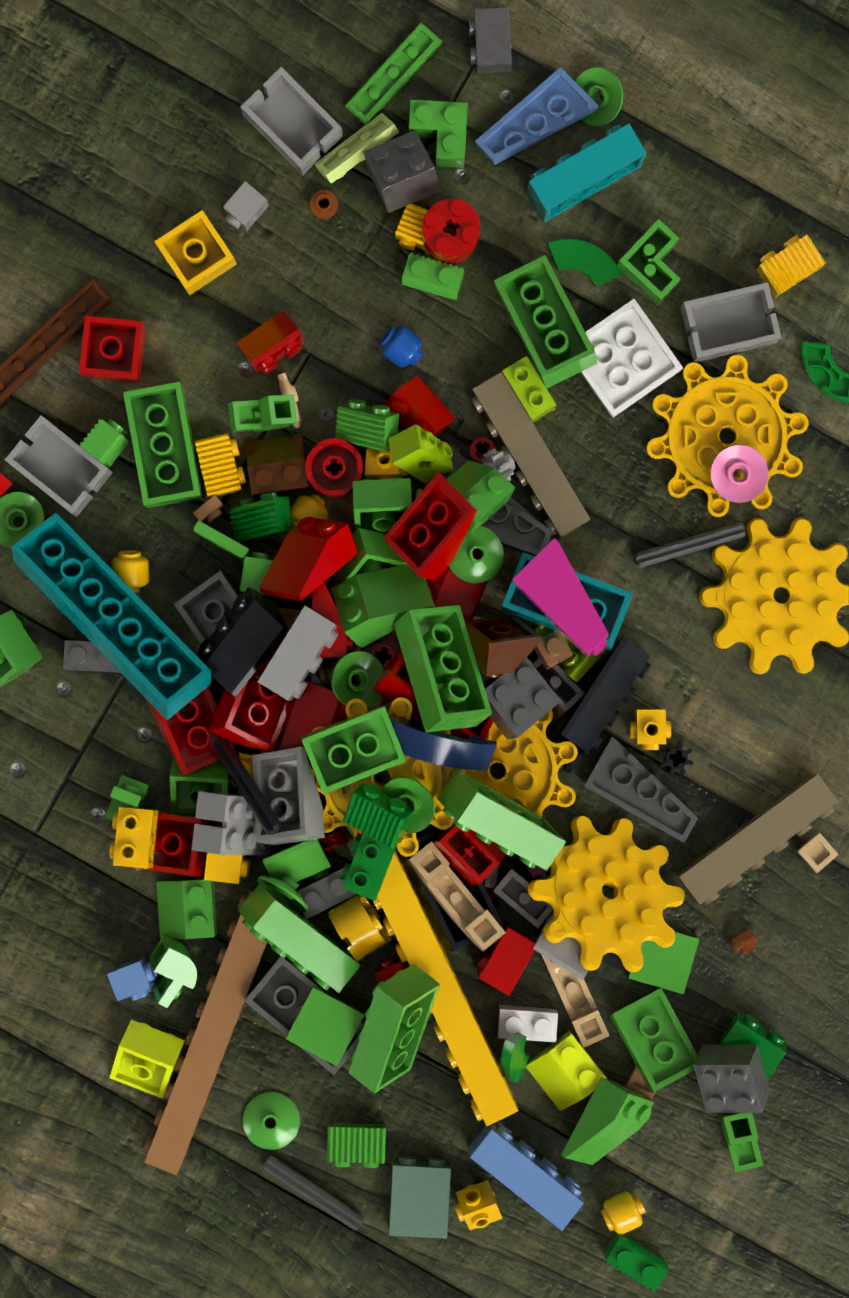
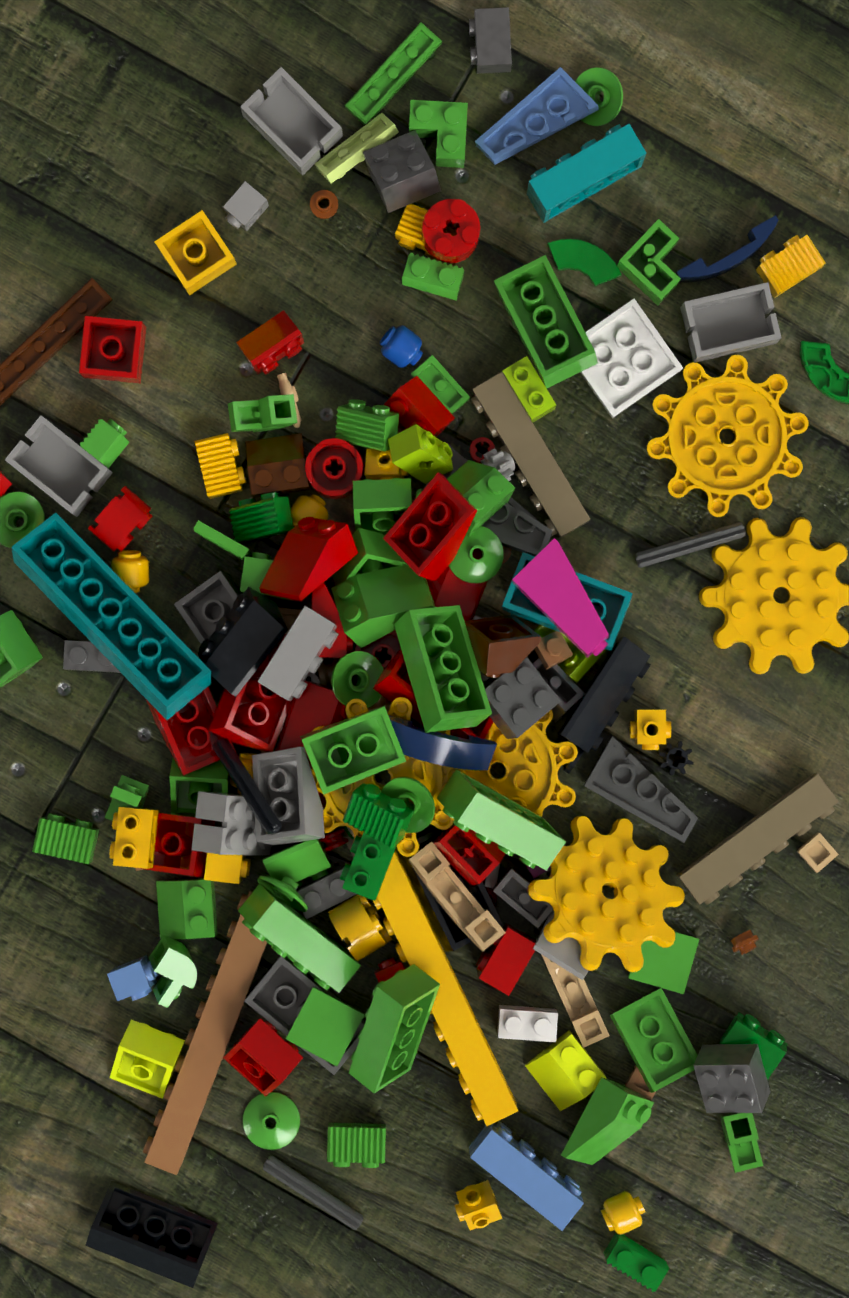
(66, 839): none -> bright green brick
(120, 519): none -> red brick
(151, 1234): none -> black slope
(163, 445): bright green brick -> none
(210, 510): medium nougat plate -> none
(263, 1057): none -> red brick
(420, 1198): sand green brick -> none
(441, 384): none -> bright green plate
(513, 1058): green tile -> none
(699, 271): none -> dark blue slope
(749, 463): bright pink dish -> none

